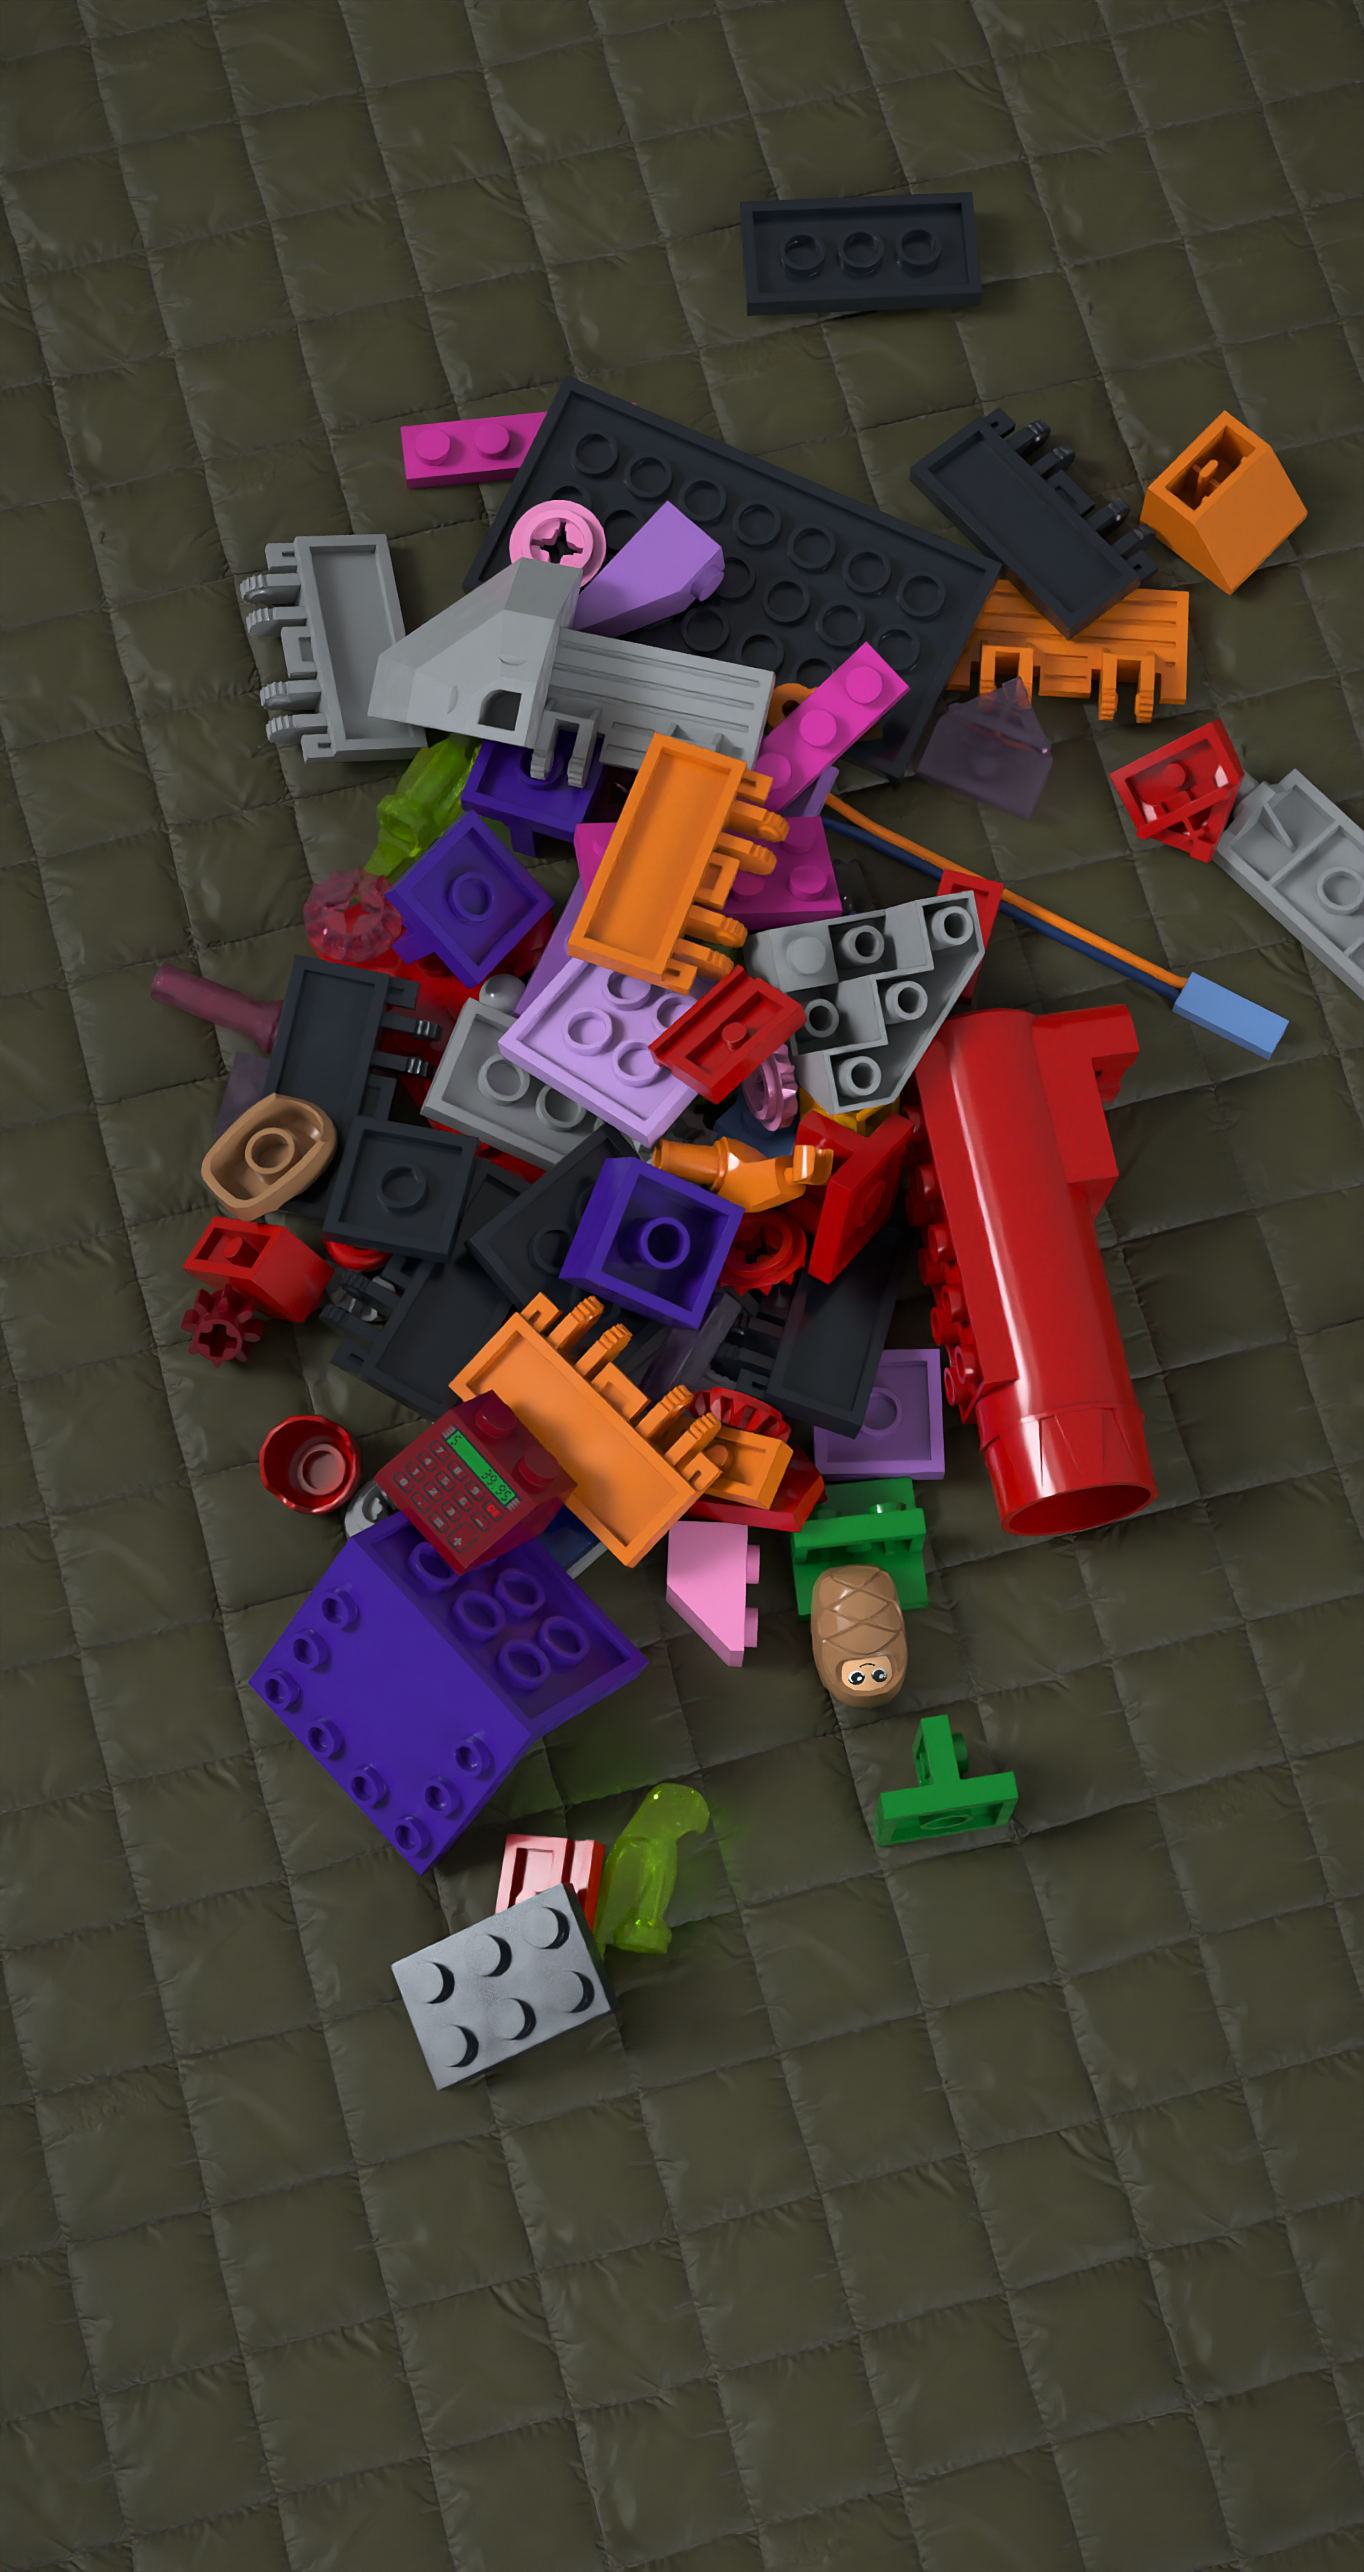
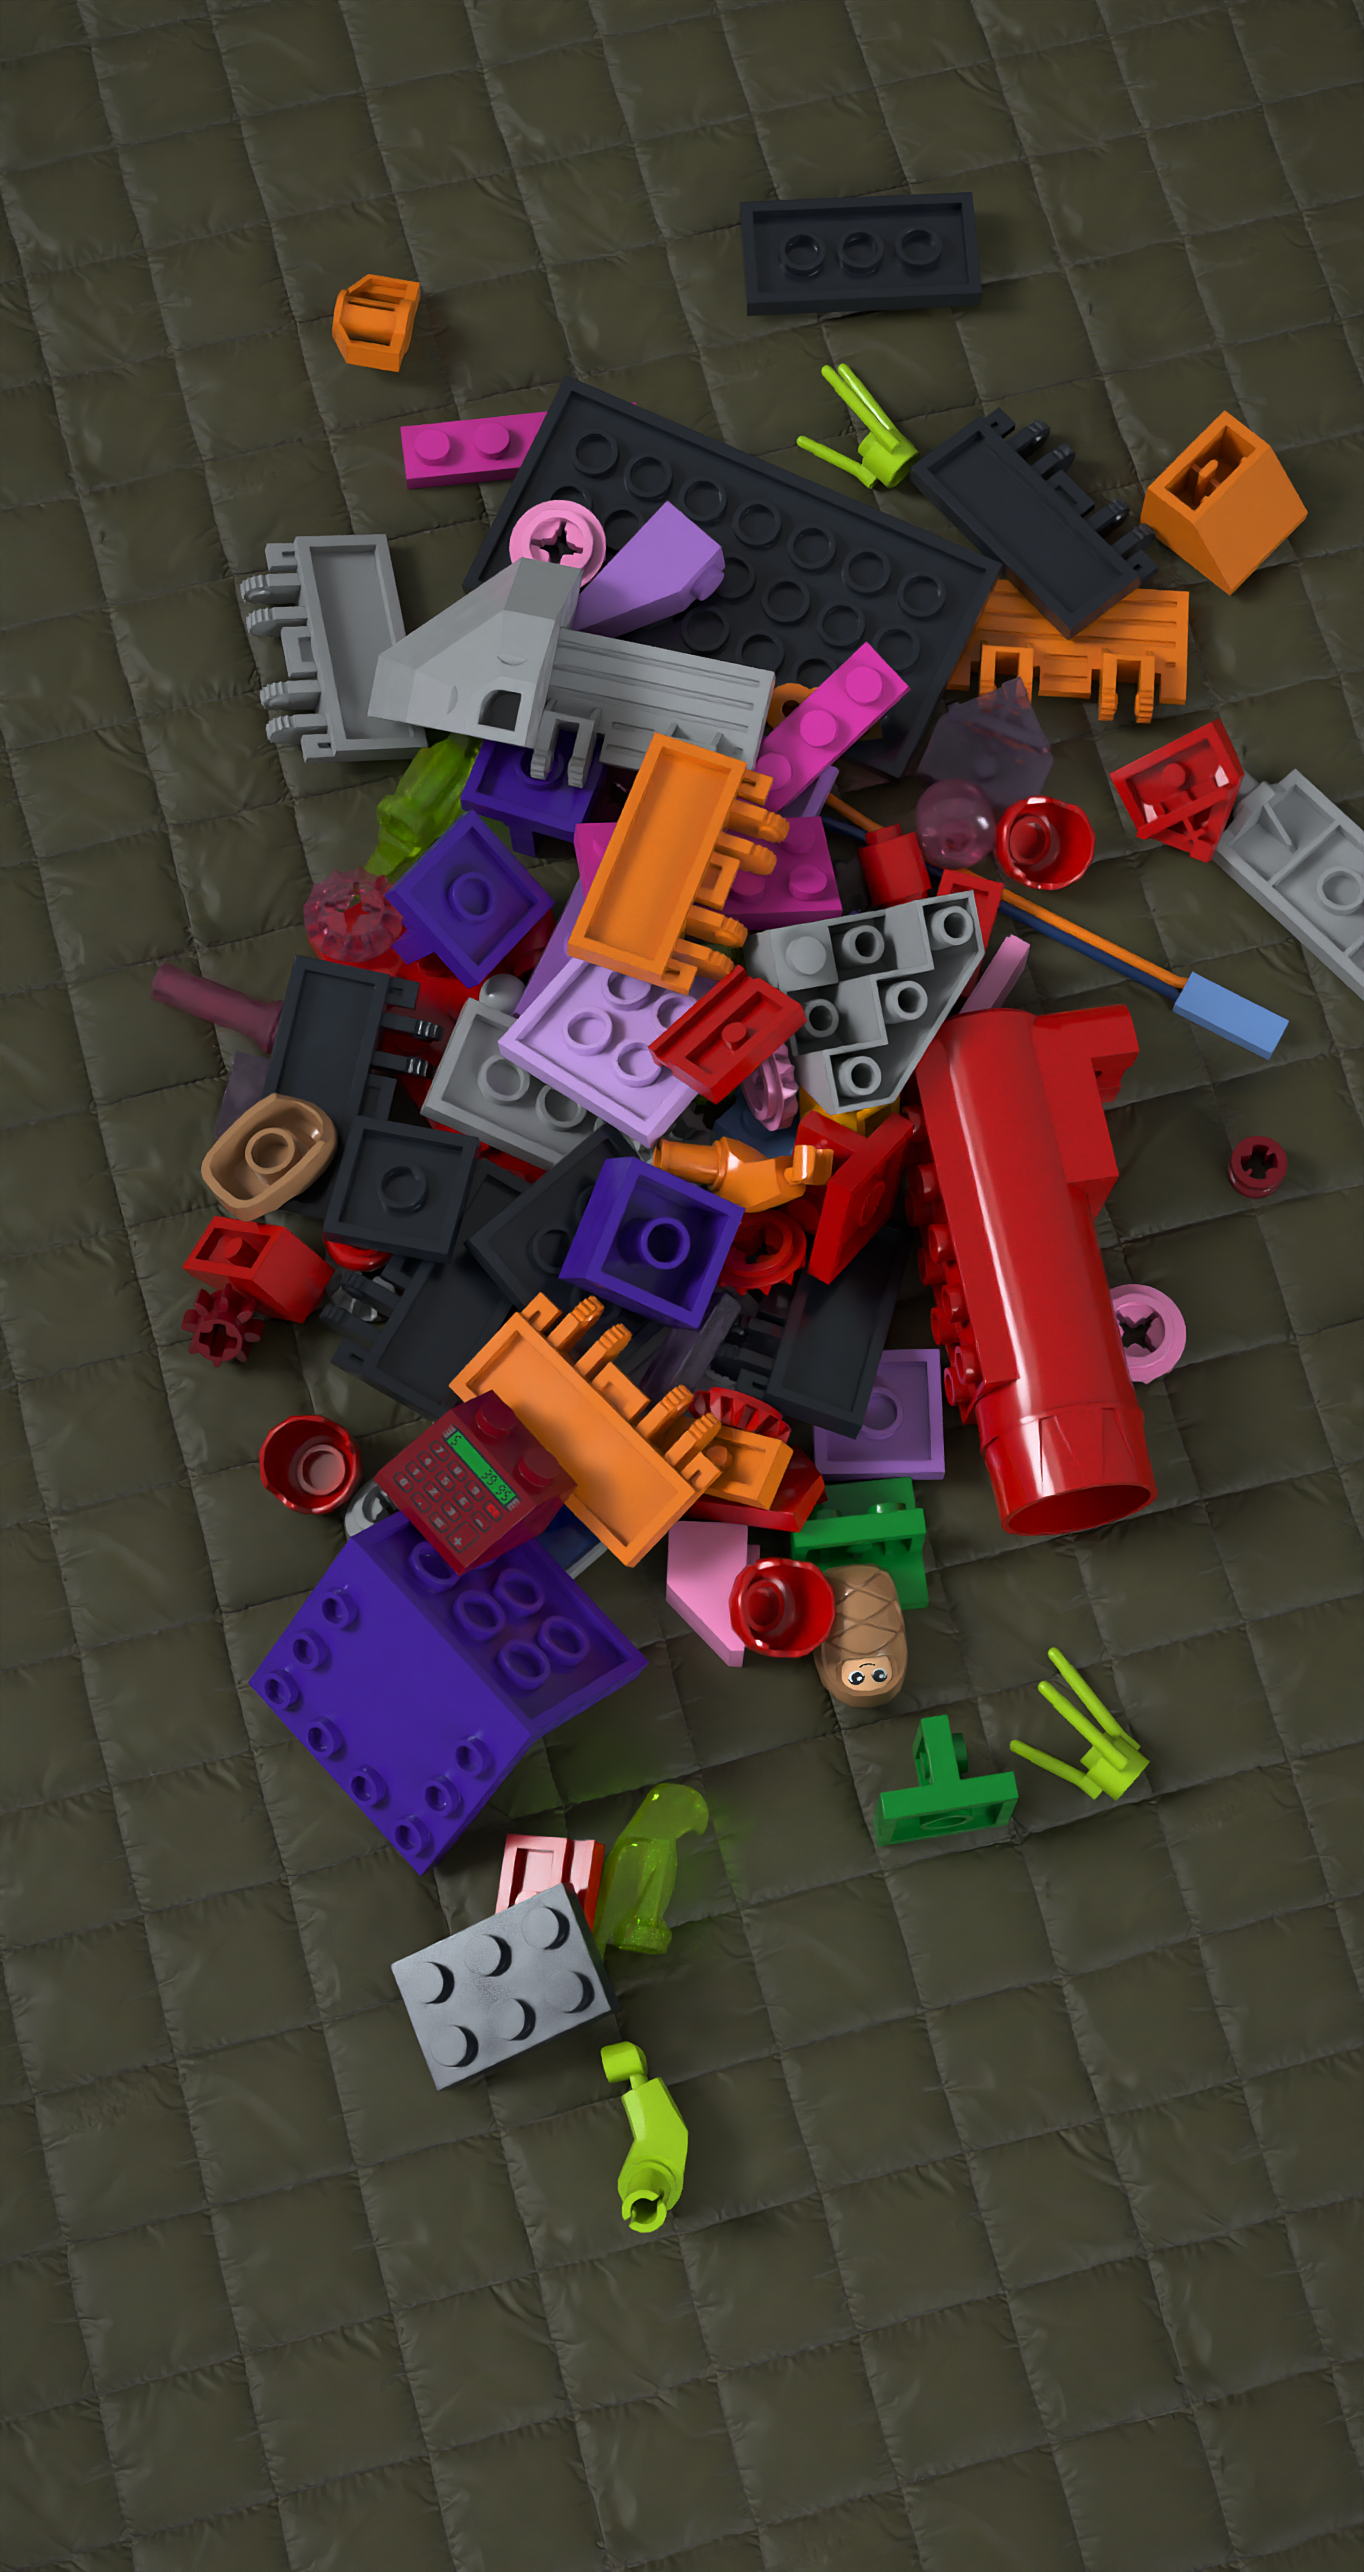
(376, 321): none -> orange piece
(657, 2159): none -> lime arm
(781, 1607): none -> red hair
(884, 450): none -> lime plant
(893, 867): none -> red brick
(955, 823): none -> clear pink head
(999, 976): none -> bright pink tile
(1044, 842): none -> red hair
(1114, 1755): none -> lime plant
(1165, 1336): none -> bright pink gear
(1272, 1154): none -> dark red bush

